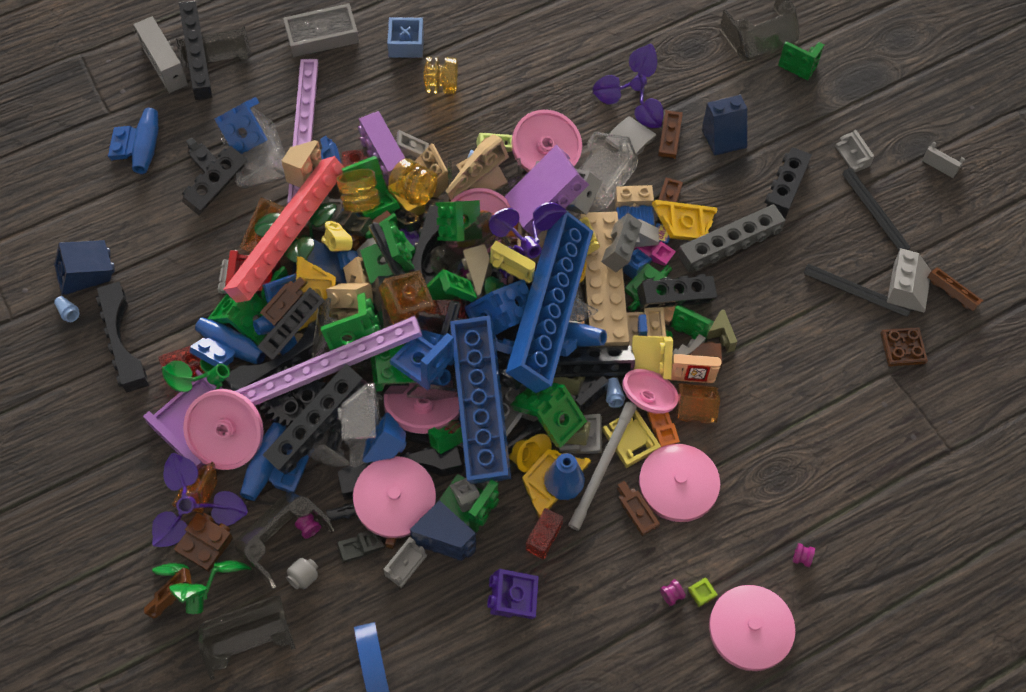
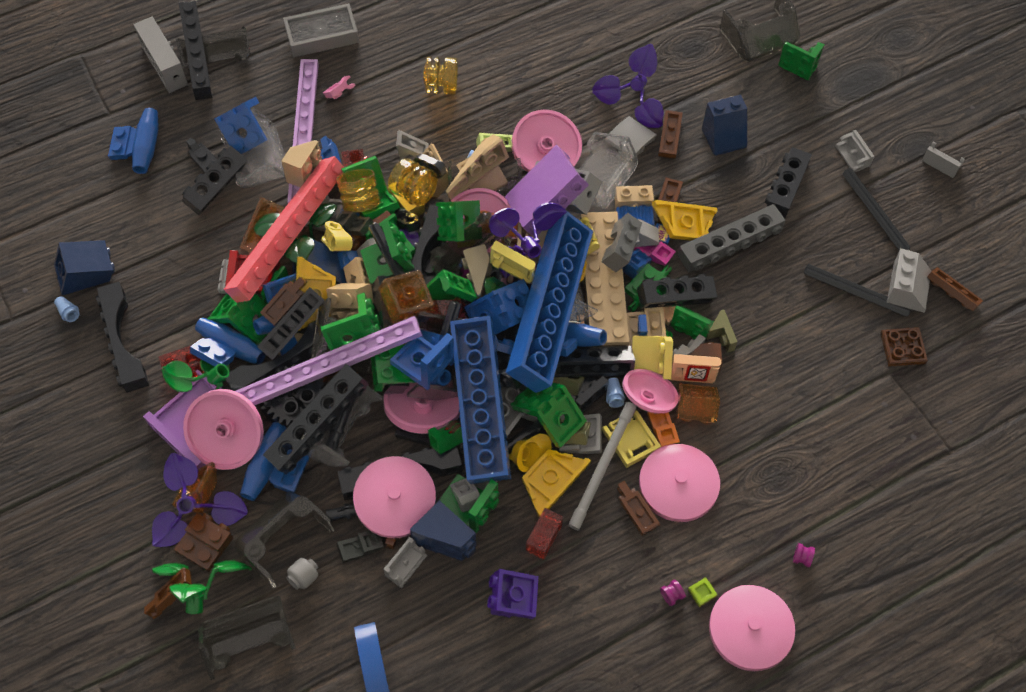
(307, 526): magenta wheel -> none
(336, 90): none -> bright pink plate
(359, 420): clear windscreen -> none
(380, 143): medium lavender brick -> none
(388, 440): blue slope -> none
(405, 37): medium blue brick -> none
(431, 163): none -> black plate
(564, 477): blue cone -> none

